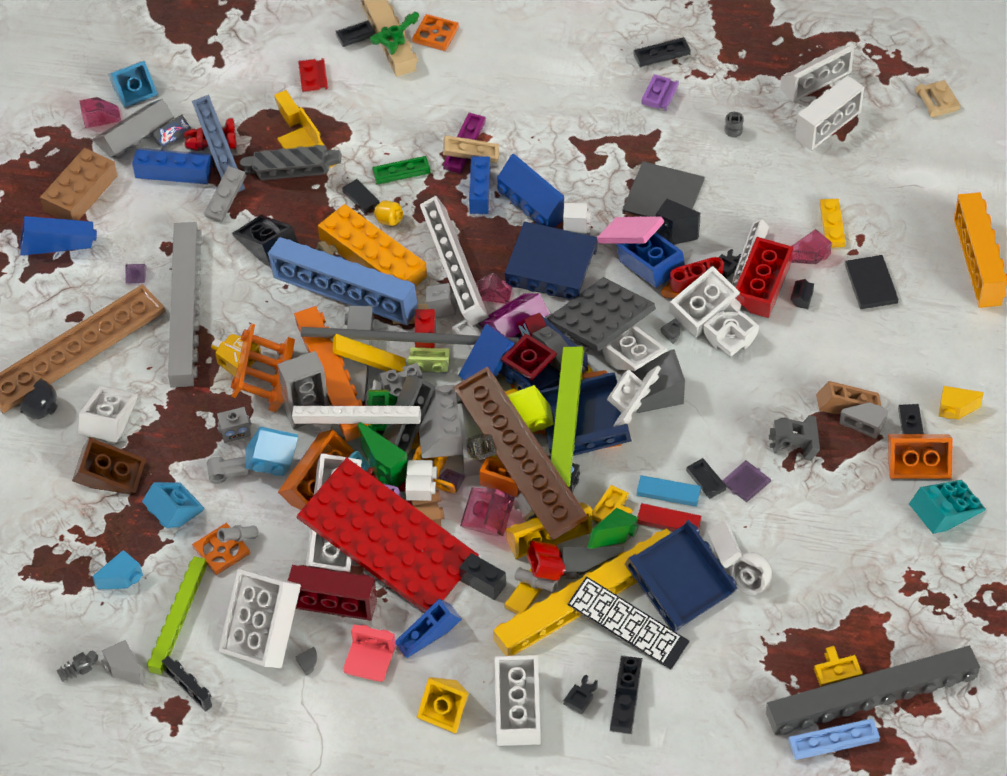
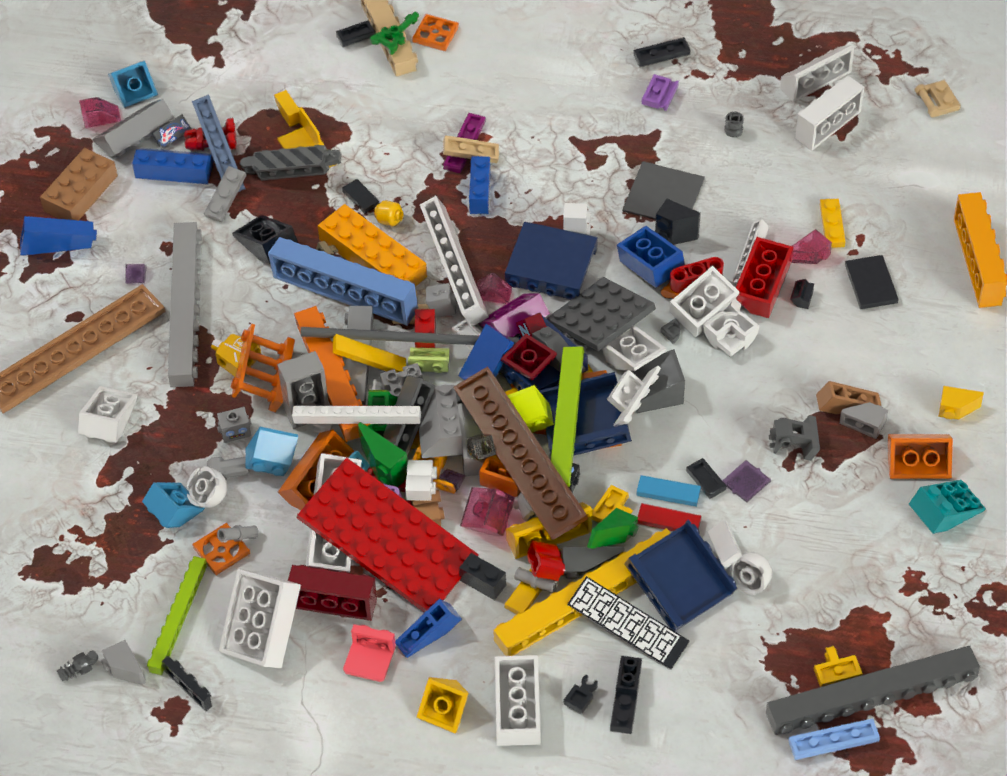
(40, 401): black cylinder -> none
(108, 468): reddish brown slope -> none
(118, 573): dark azure slope -> none
(206, 487): none -> white cylinder
(307, 660): dark grey tile -> none
(312, 74): red plate -> none
(401, 170): green tile -> none
(531, 192): blue slope -> none
(630, 230): bright pink tile -> none
(730, 262): black plate -> none
(910, 419): black plate -> none

